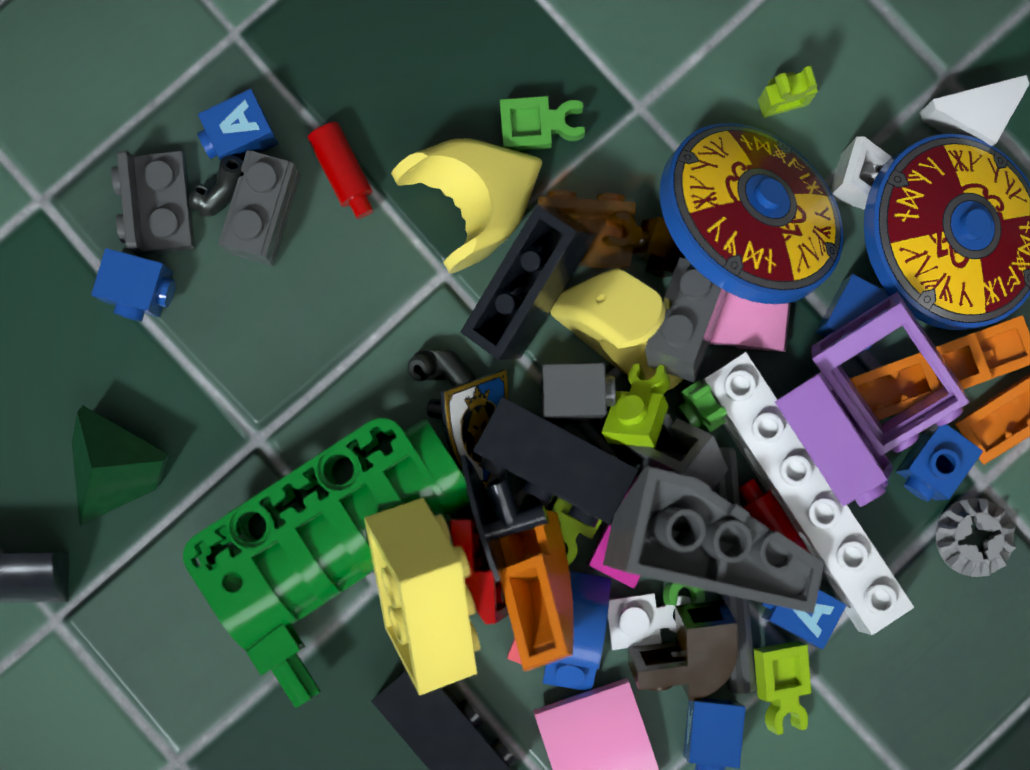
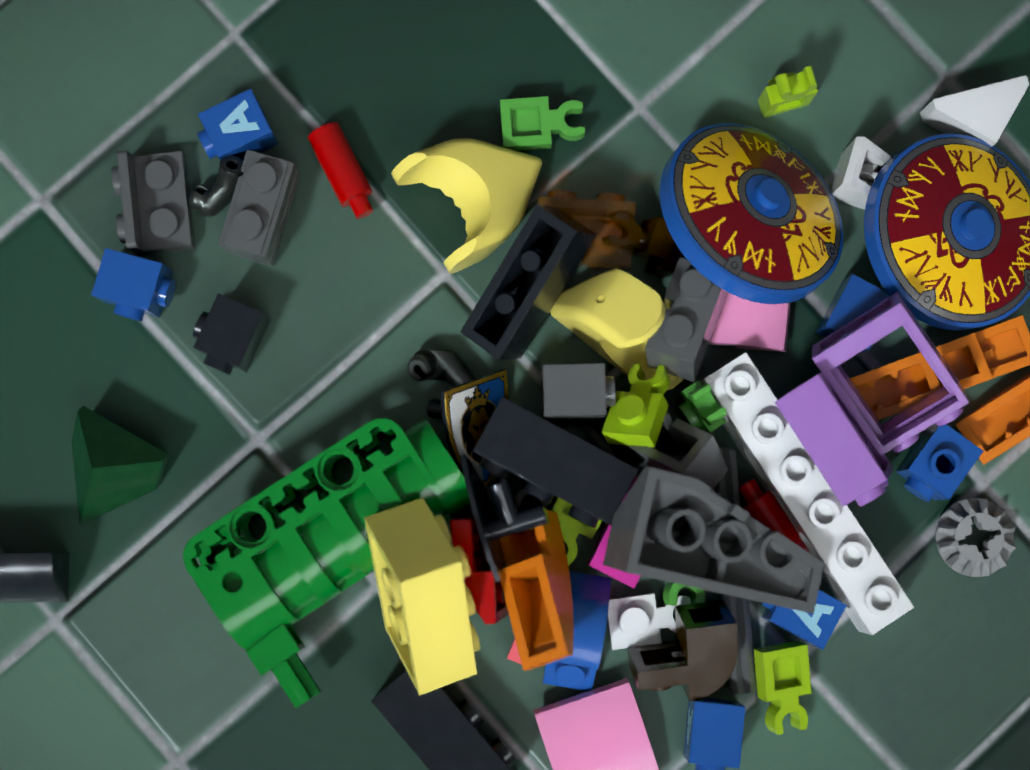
(229, 334): none -> black brick

